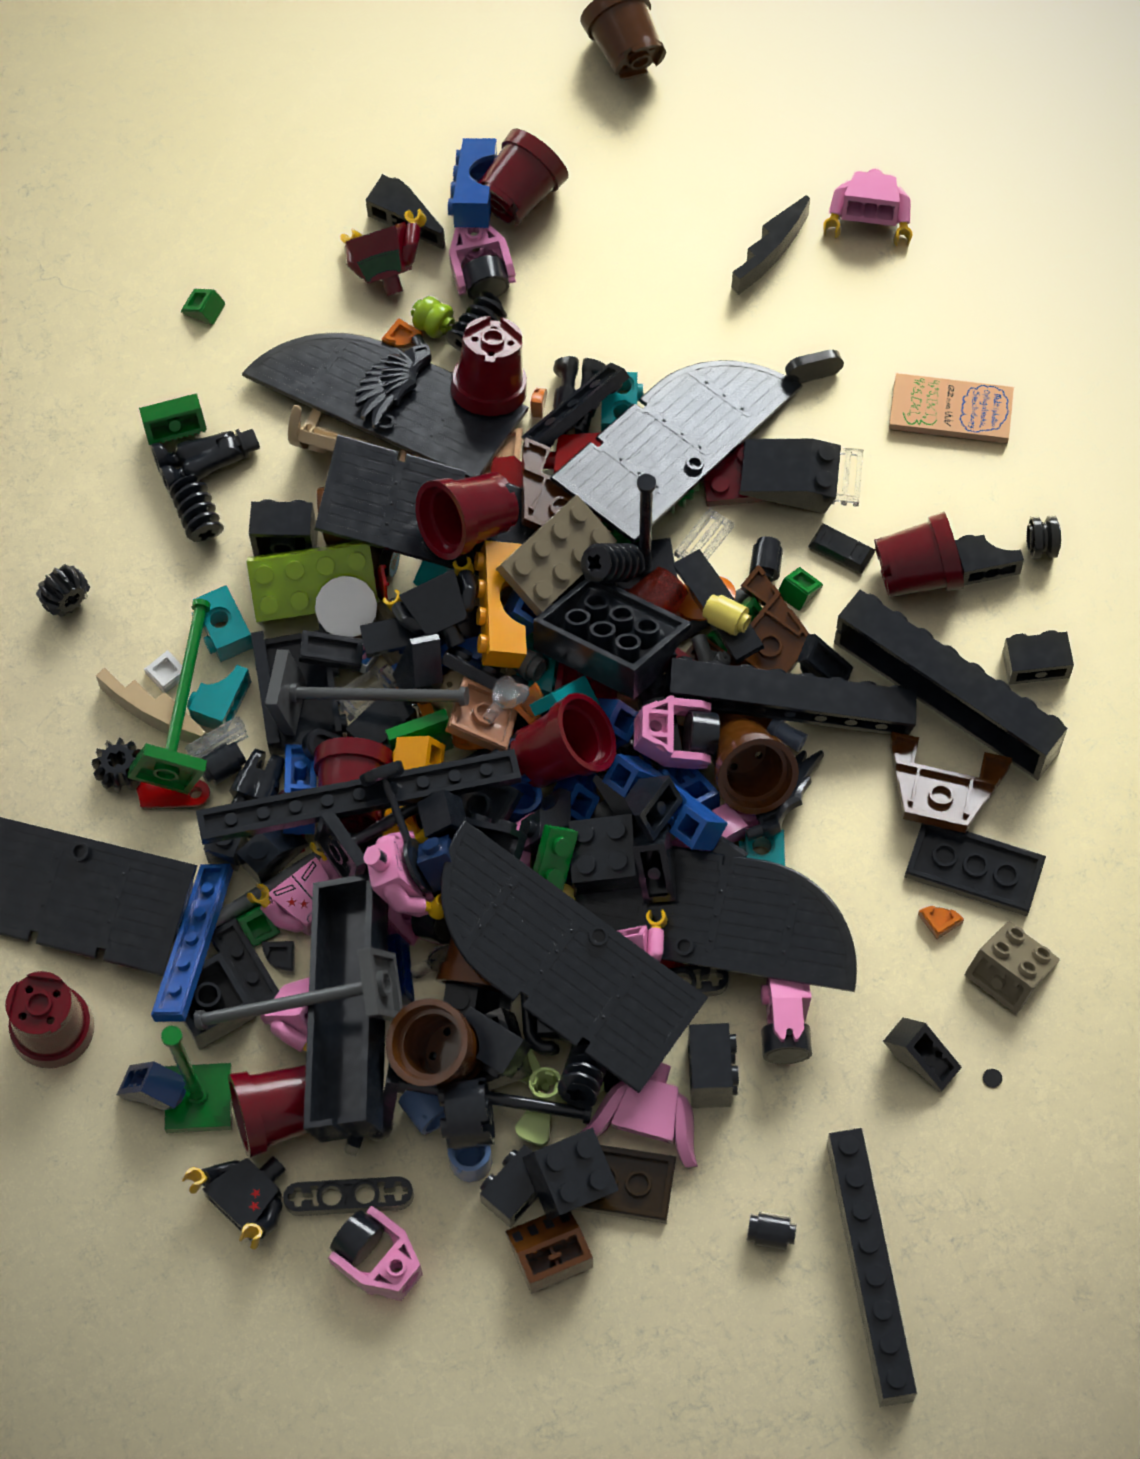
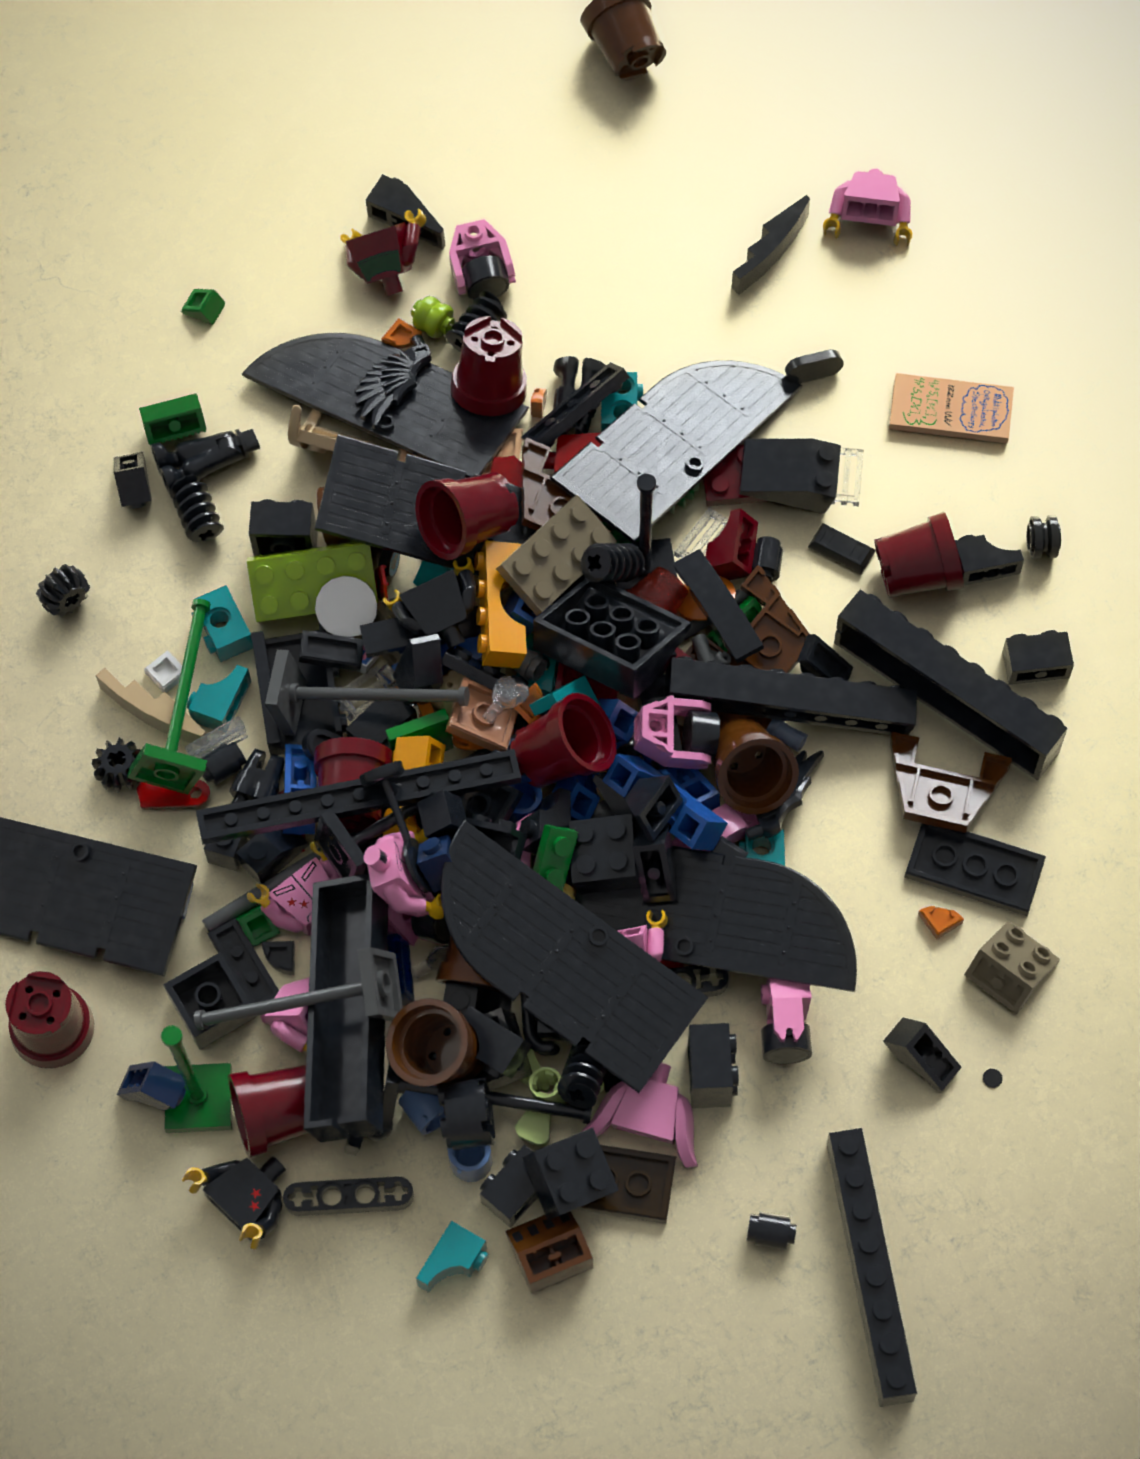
(132, 480): none -> black slope
(192, 943): blue tile -> none
(356, 1242): bright pink piece -> none
(454, 1254): none -> teal arch
(470, 200): blue arch -> none
(522, 176): dark red piece -> none
(726, 614): light yellow brick -> none
(734, 548): none -> dark red arch
(799, 588): green slope -> none

